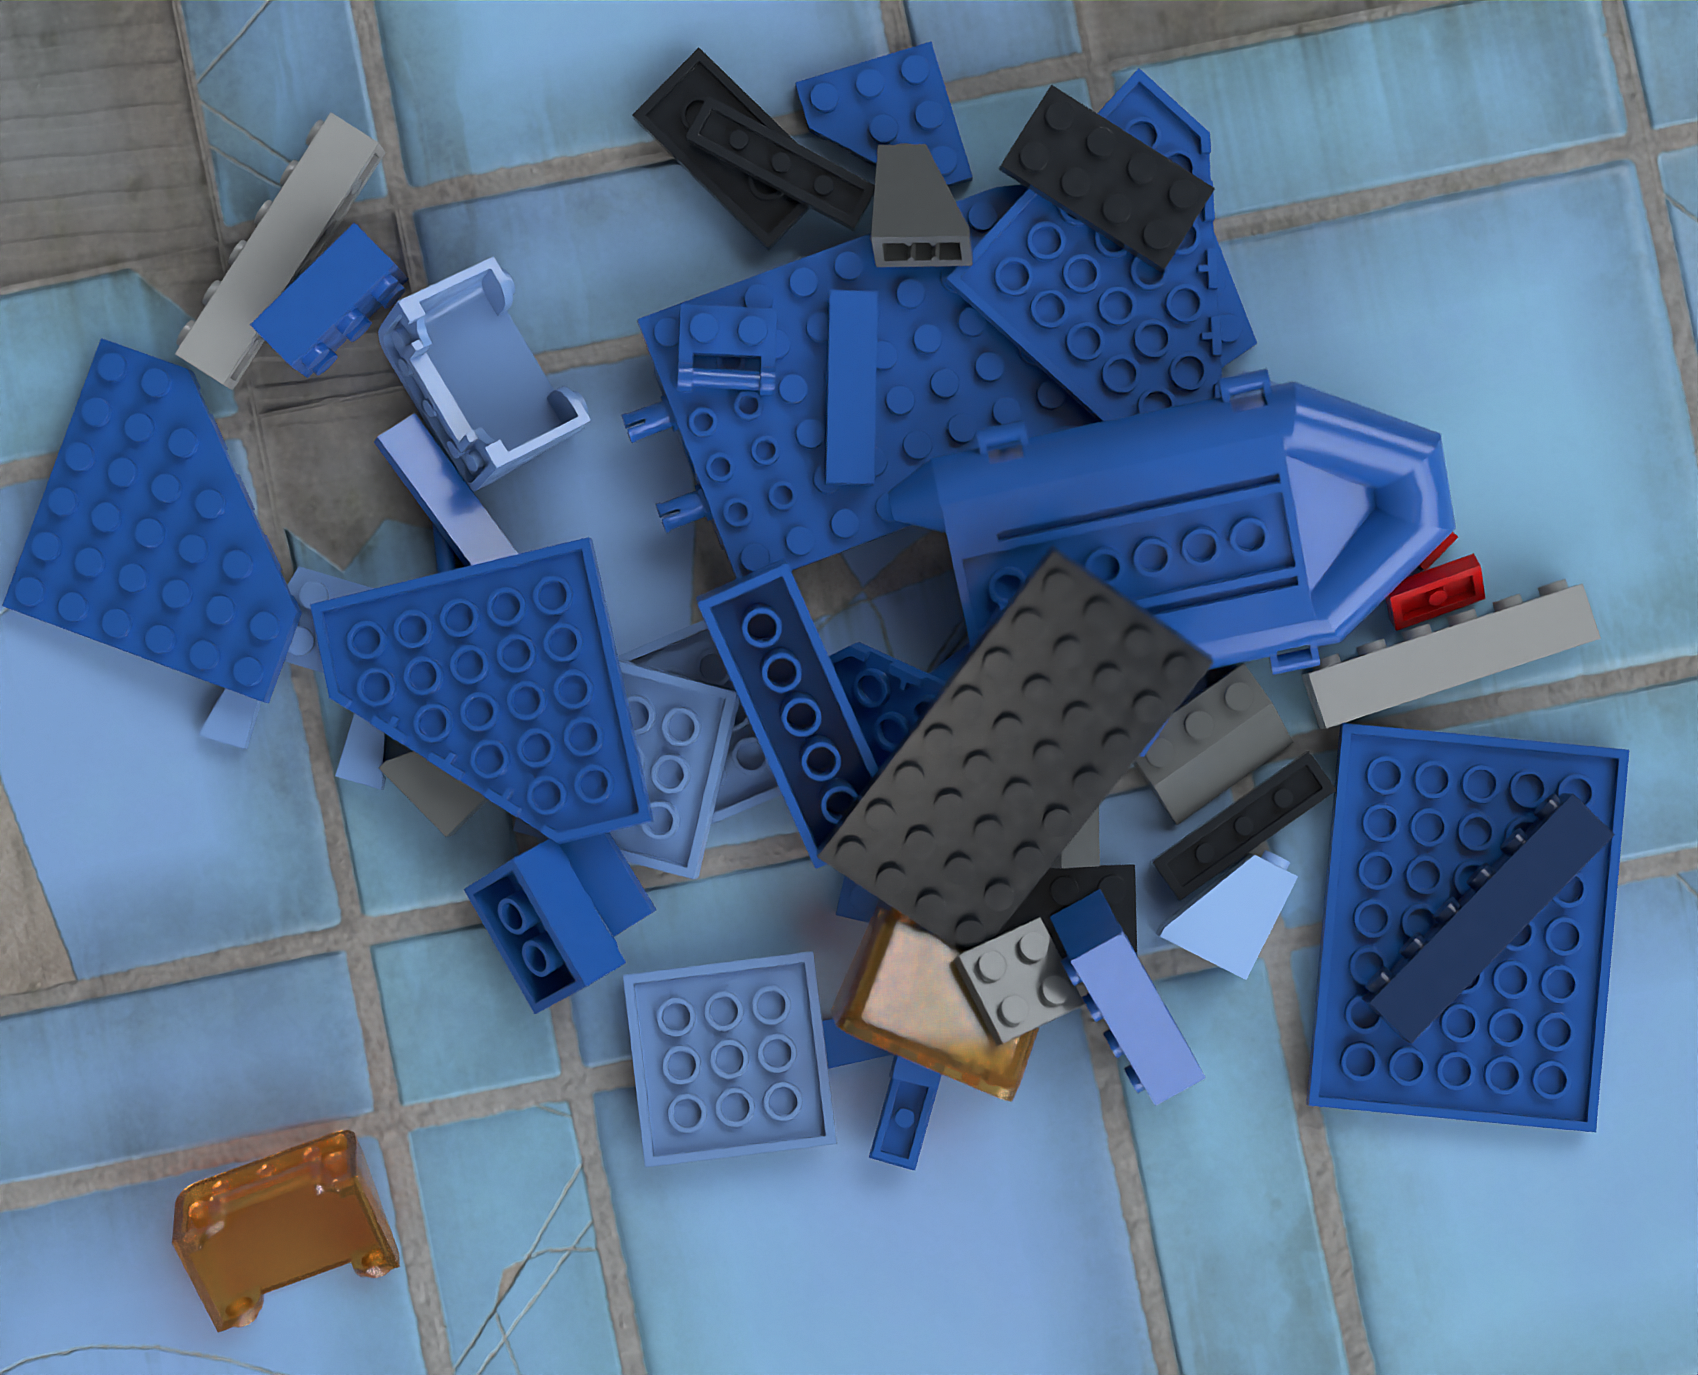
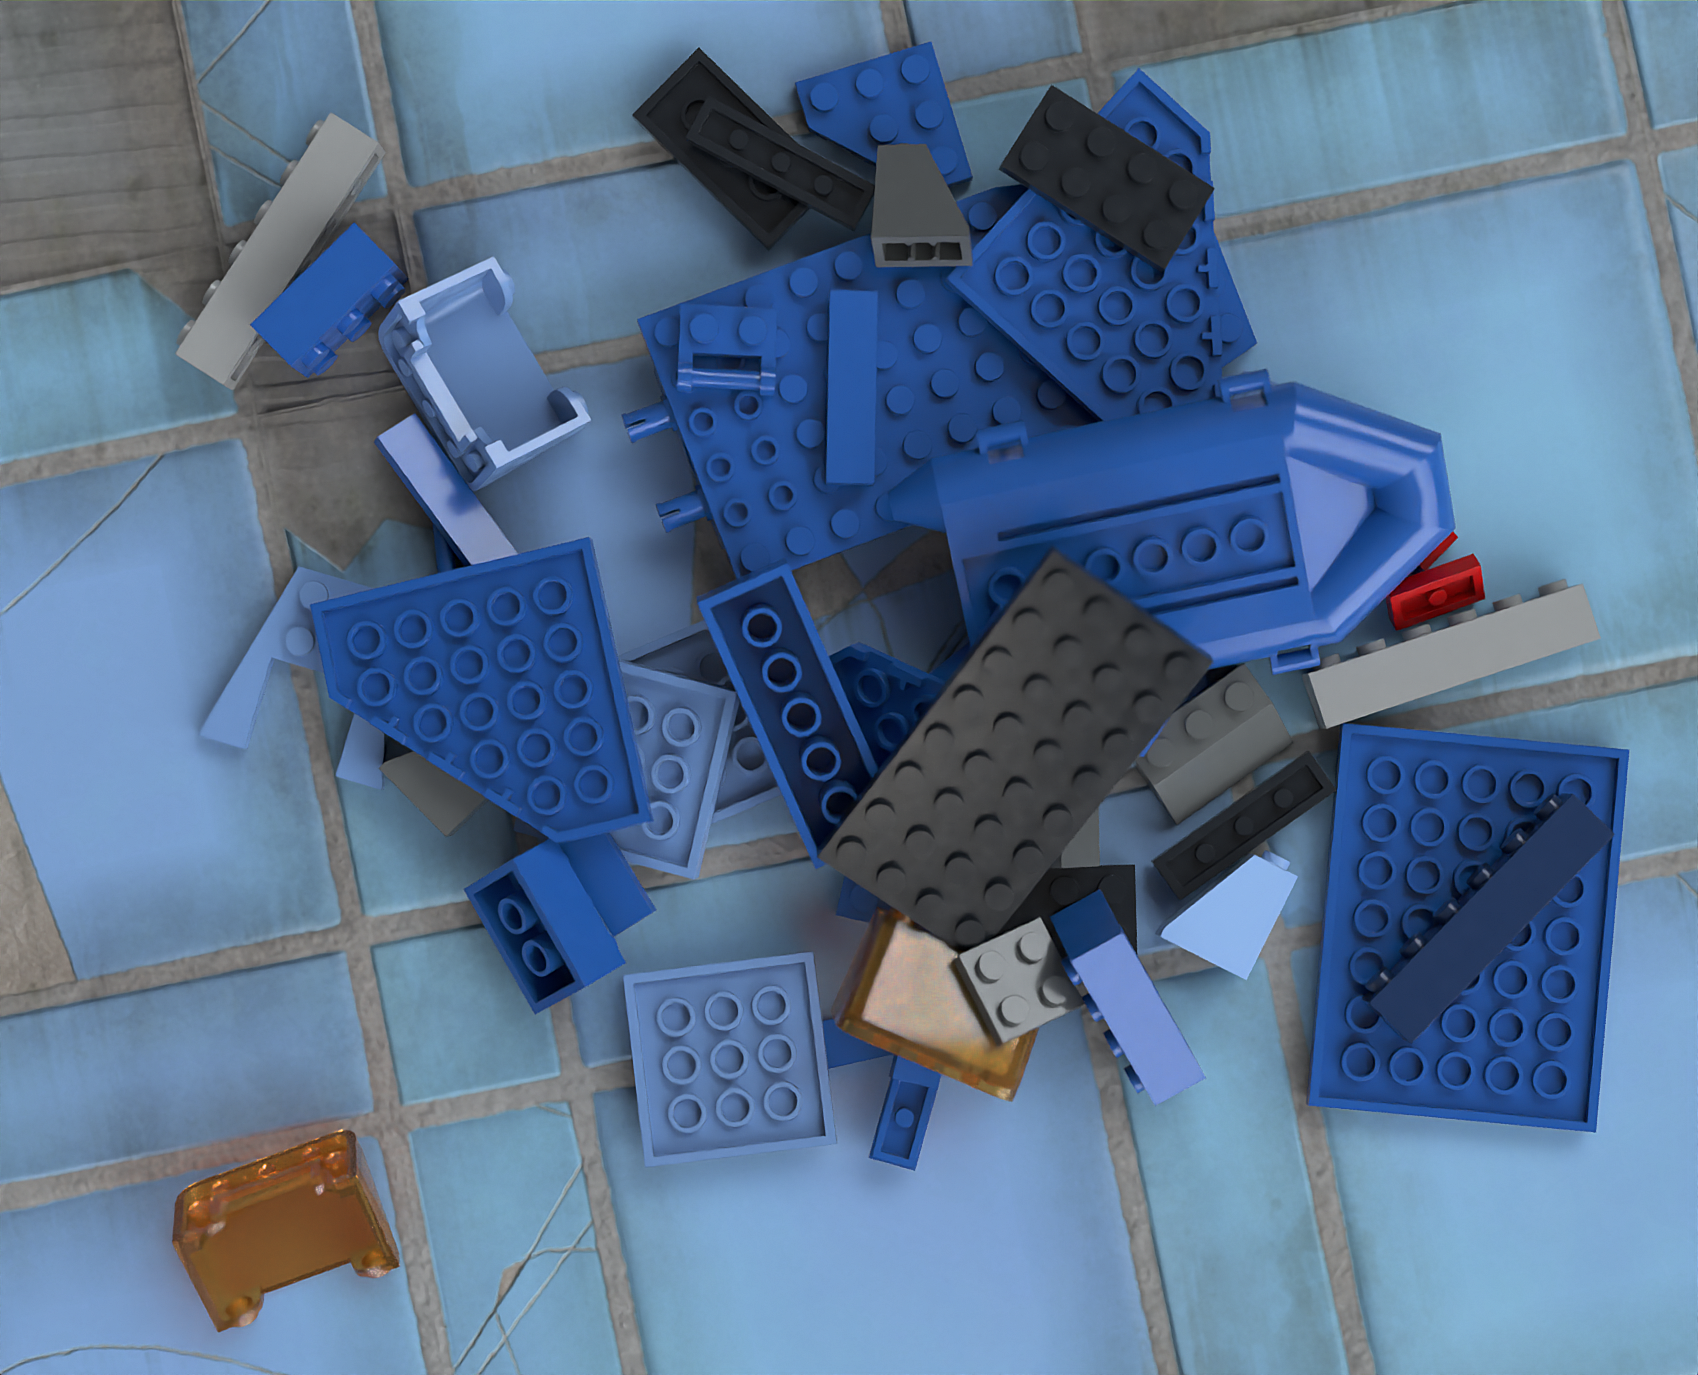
(155, 534): blue plate -> none

